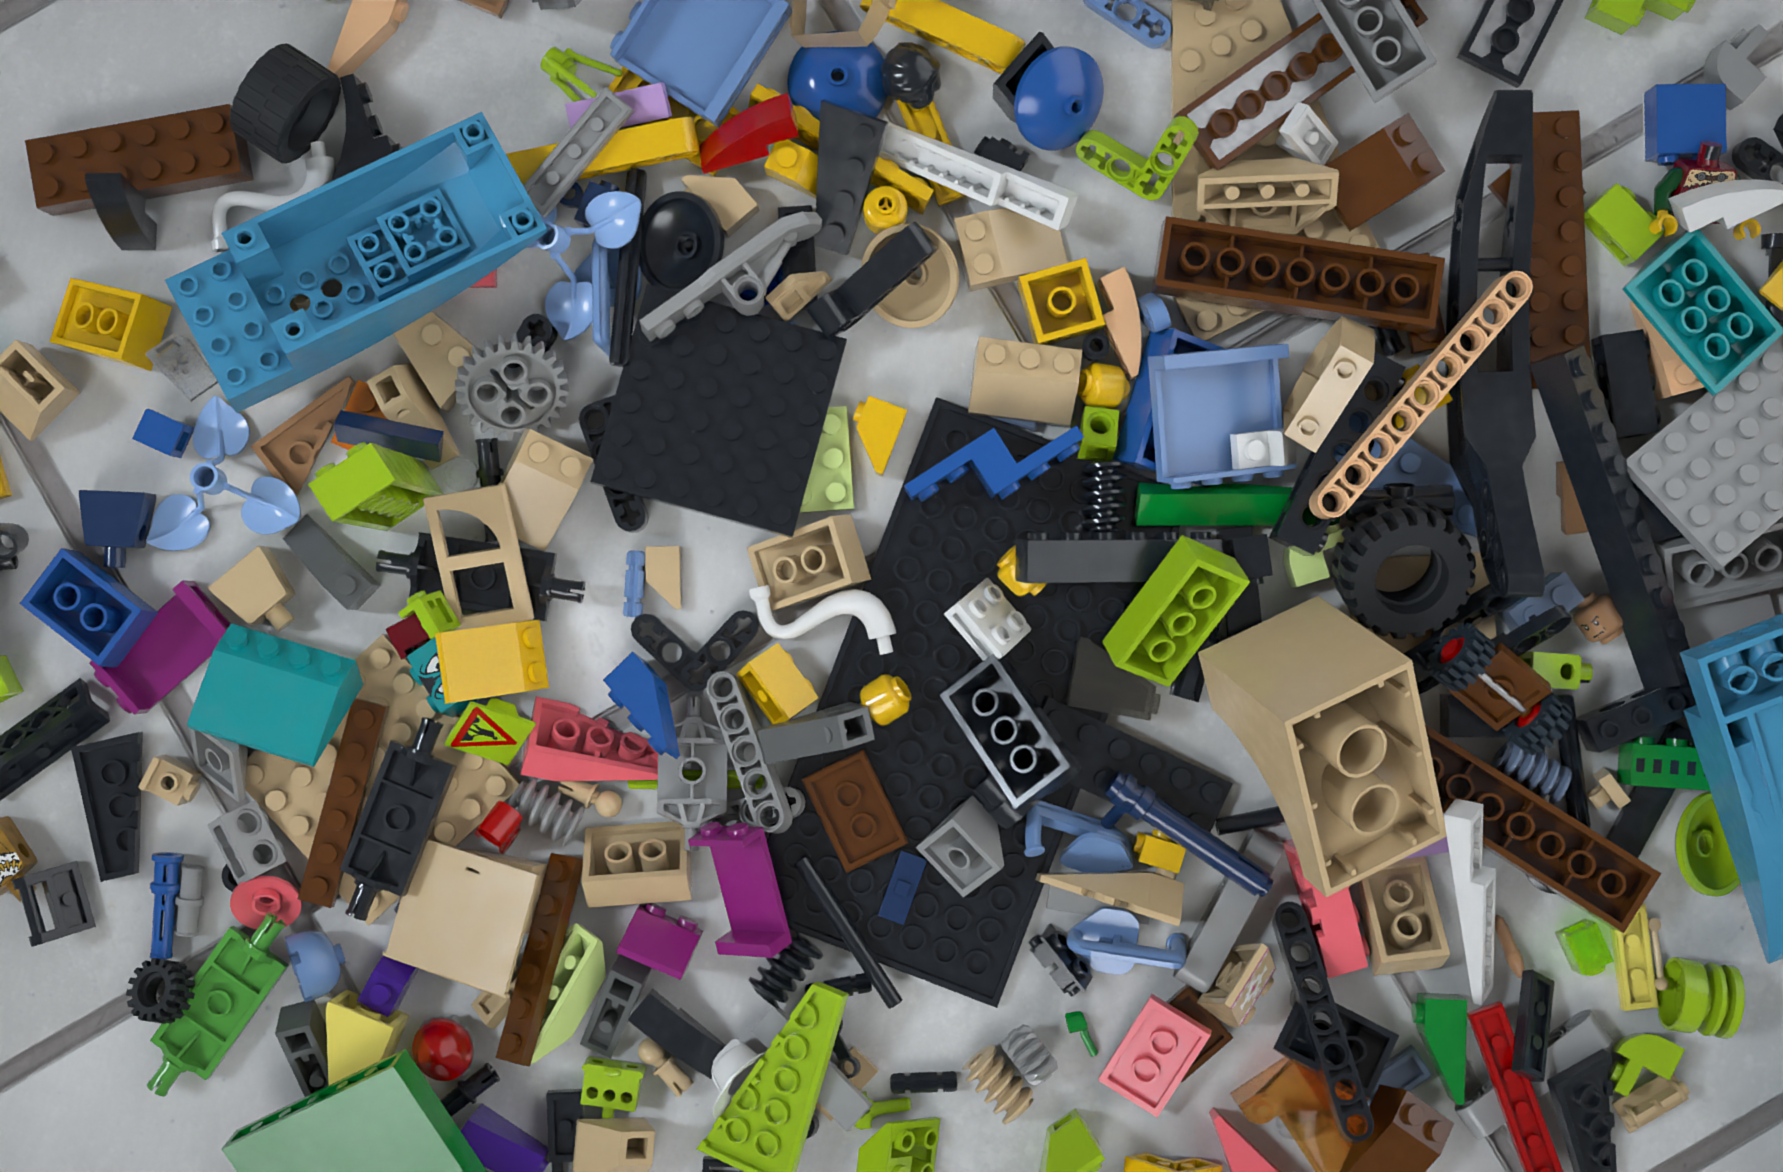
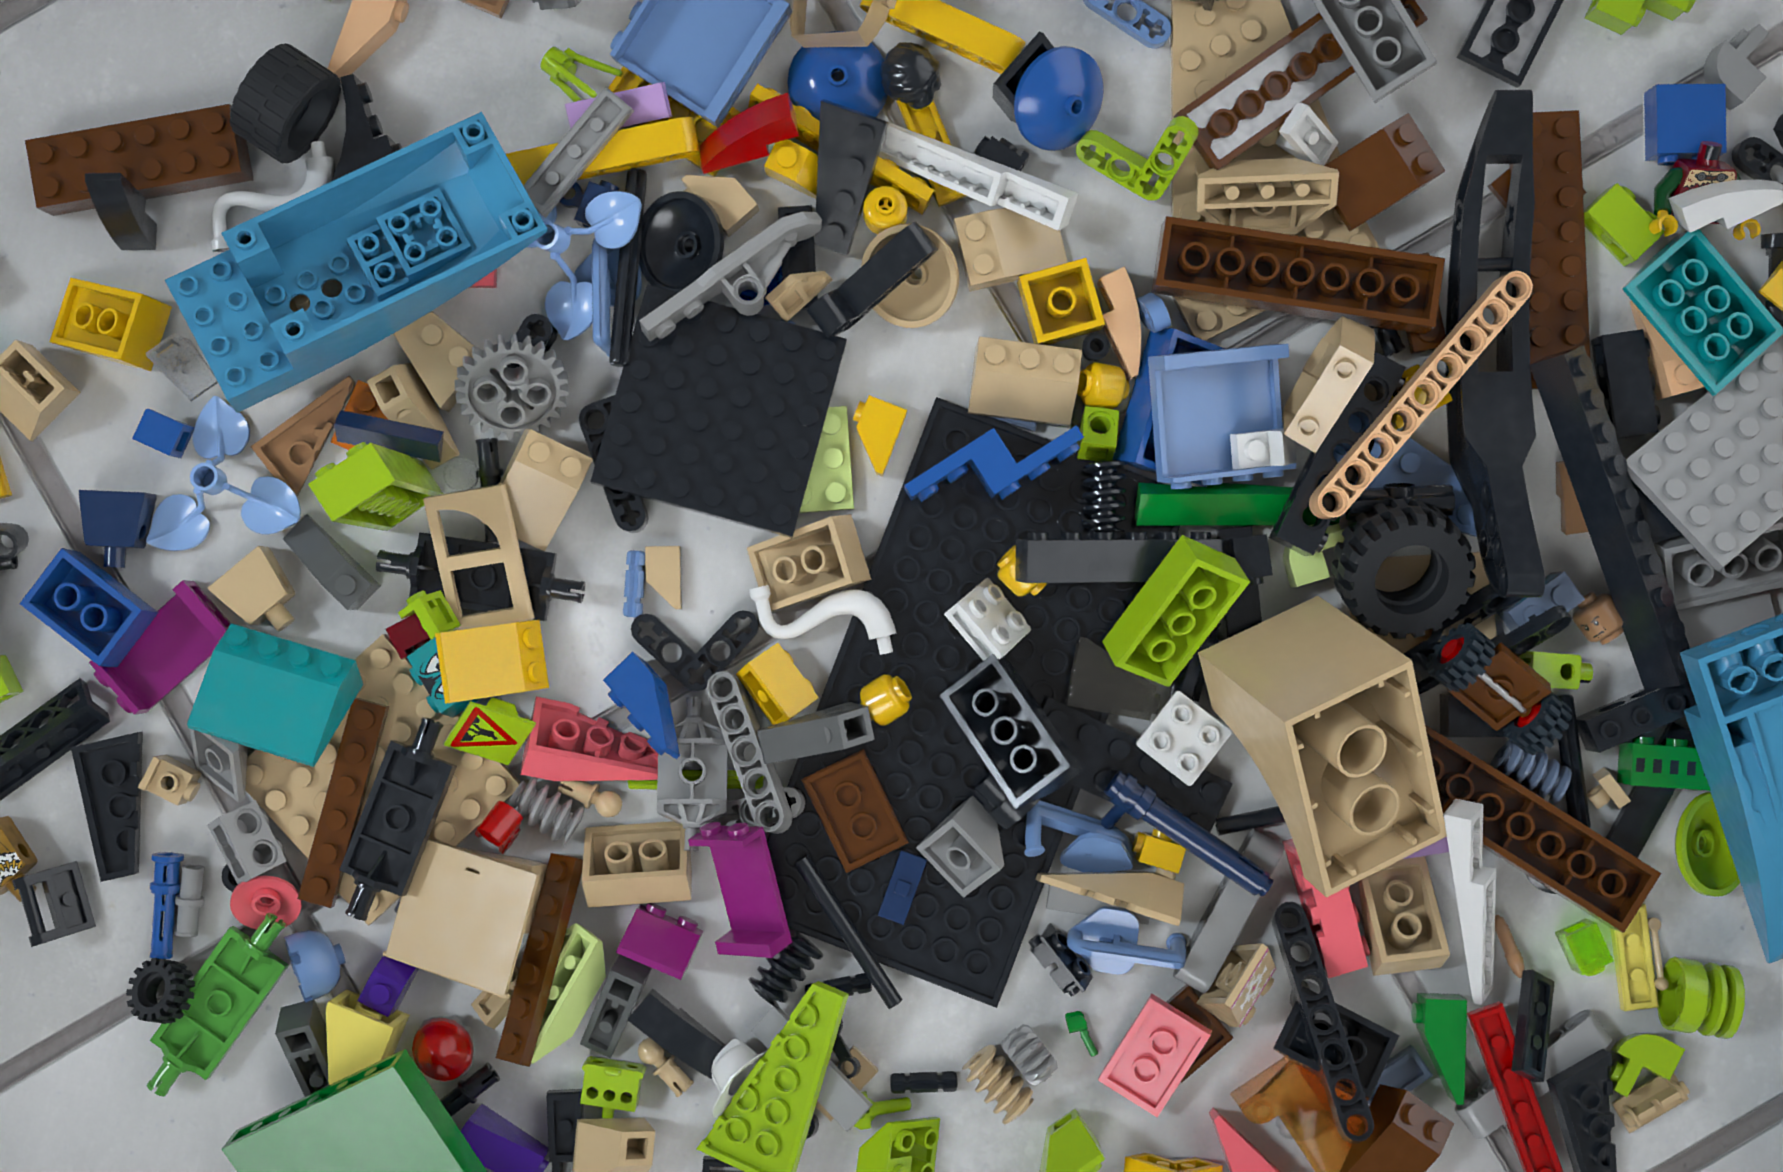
(1183, 738): none -> white bracket

